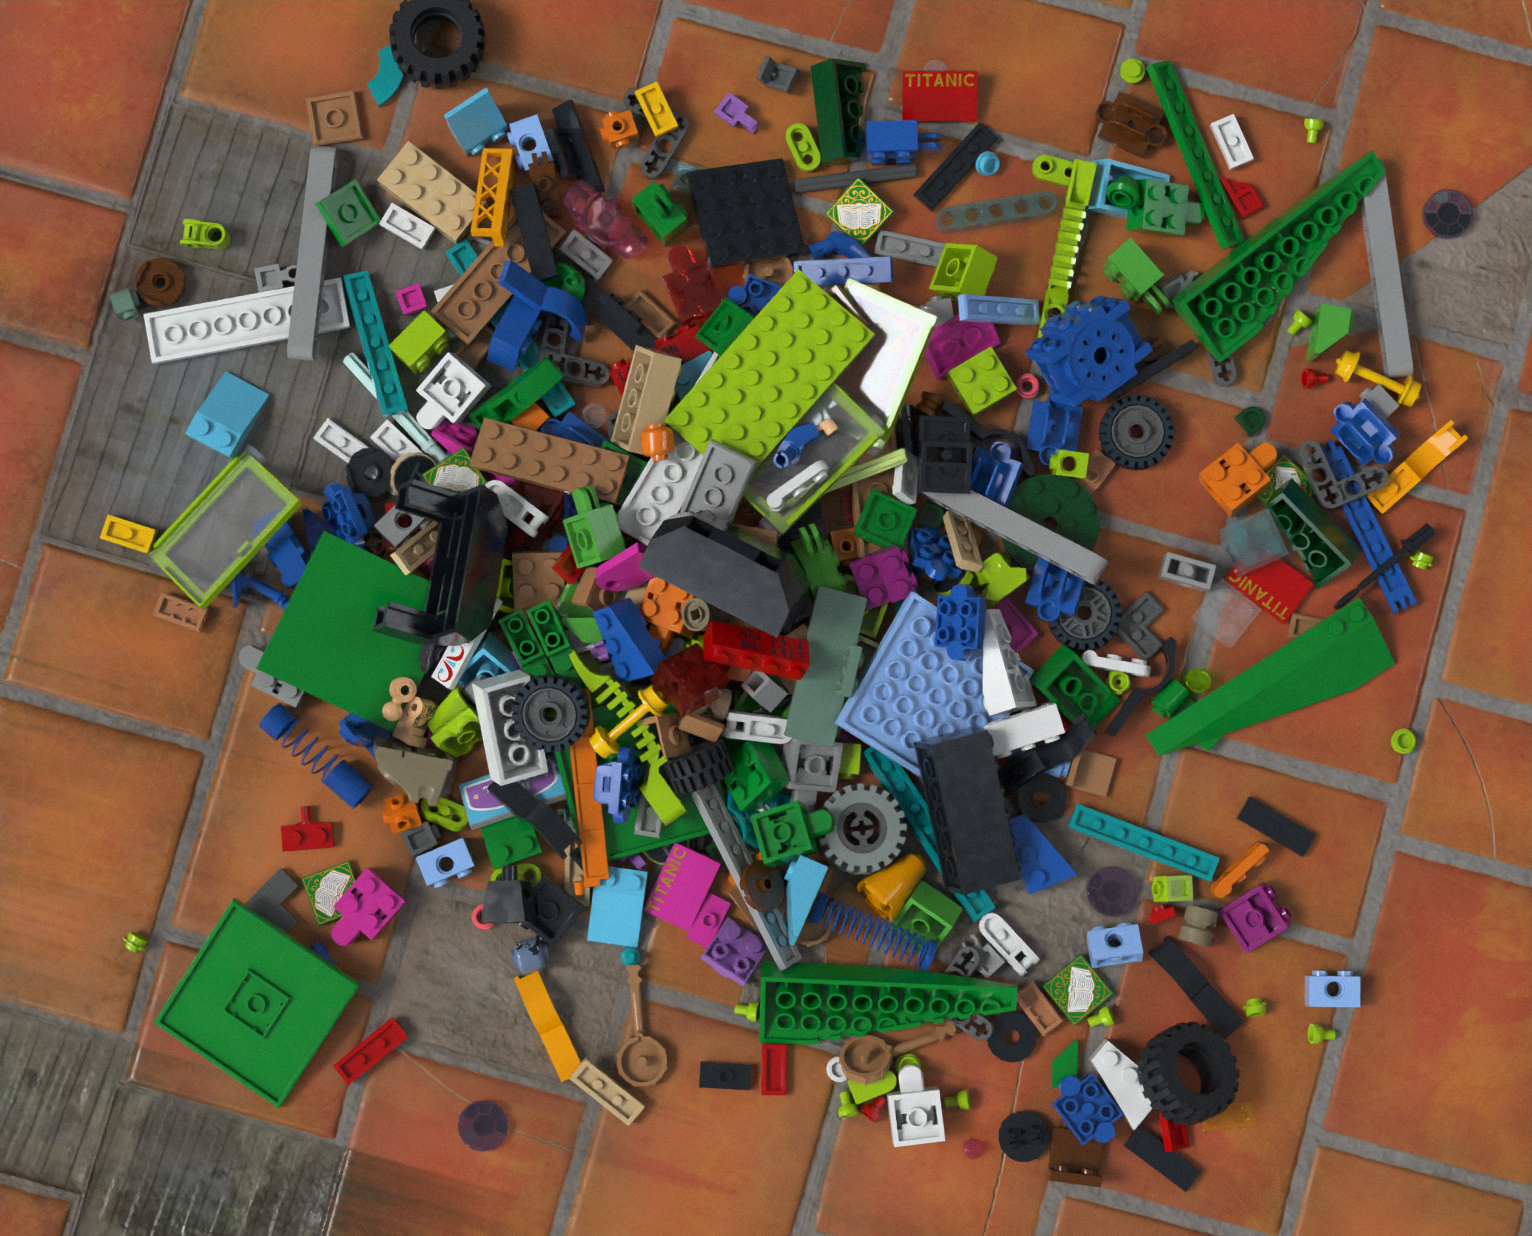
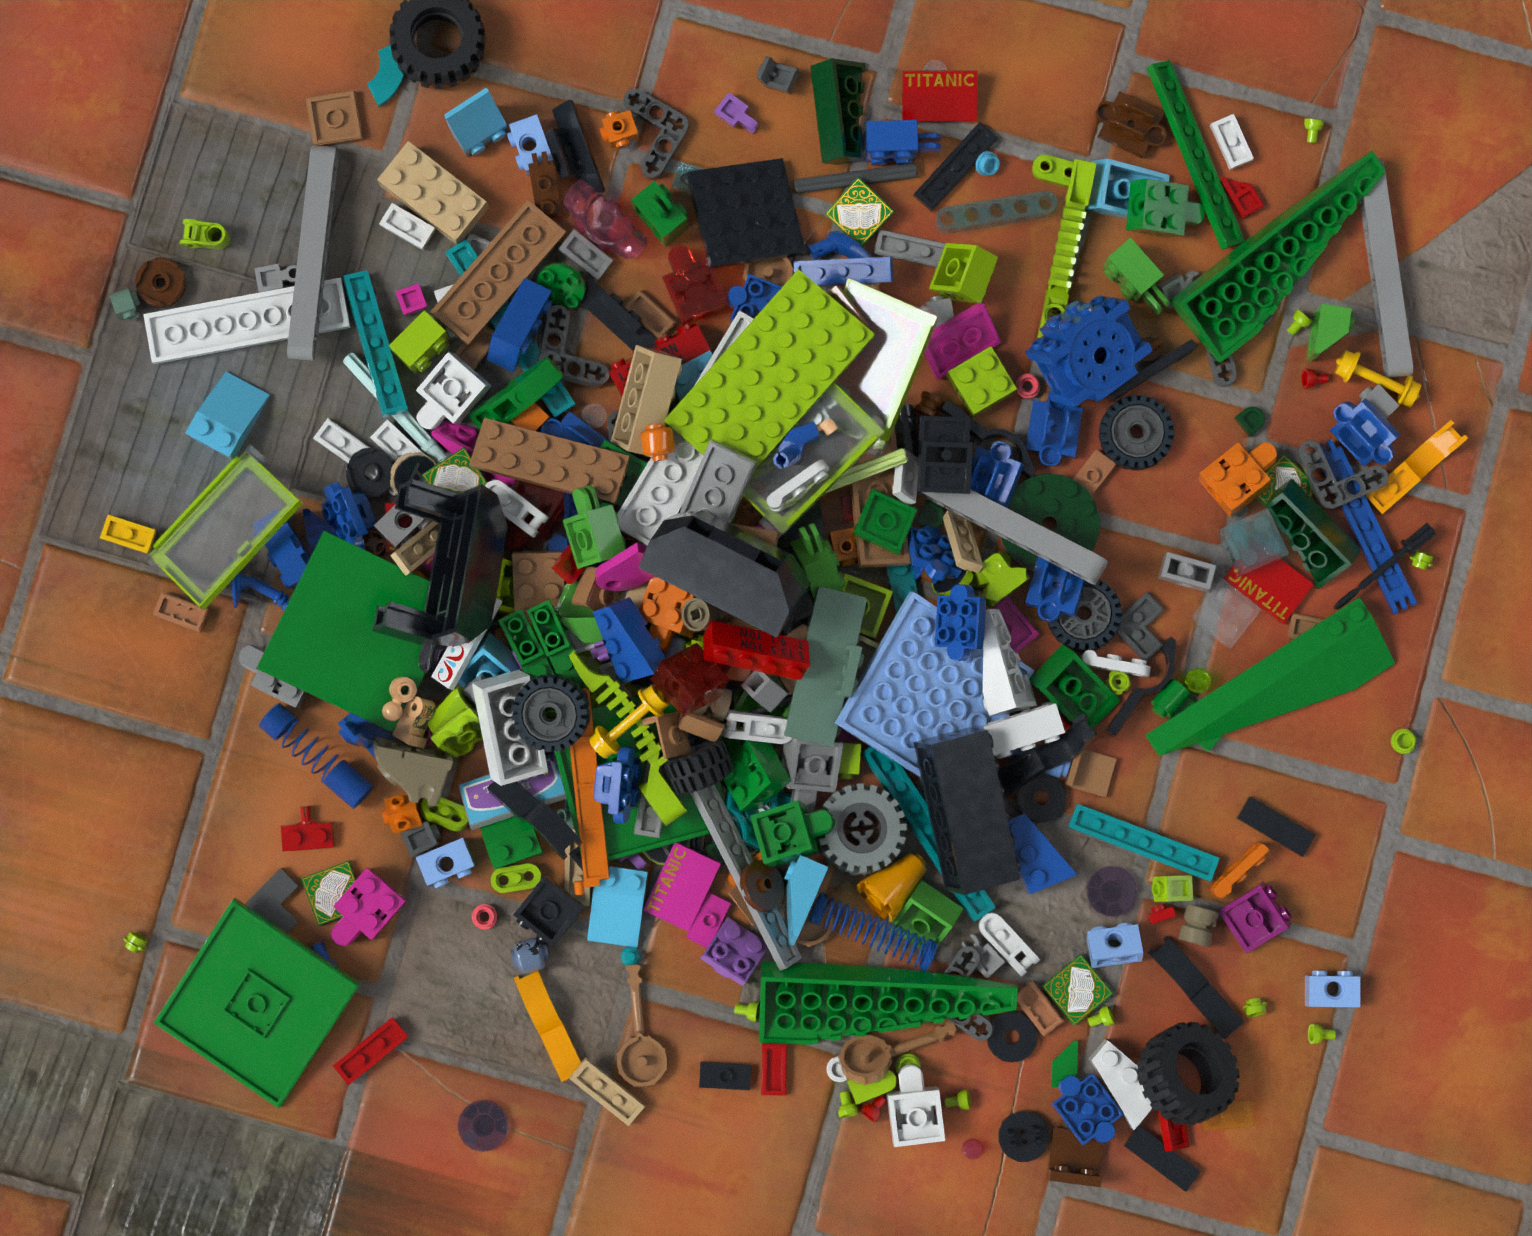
(348, 212): green tile -> none
(502, 198): light orange fence -> none
(509, 900): black torso -> none
(534, 232): black tile -> none
(544, 298): blue piece -> none
(656, 109): yellow plate -> none
(724, 326): green tile -> none
(803, 148): lime plate -> none
(883, 576): magenta plate -> none
(998, 310): light blue tile -> none
(1080, 463): lime brick -> none
(1124, 192): green cone -> none
(1132, 71): lime plate -> none
(1447, 214): tile -> none

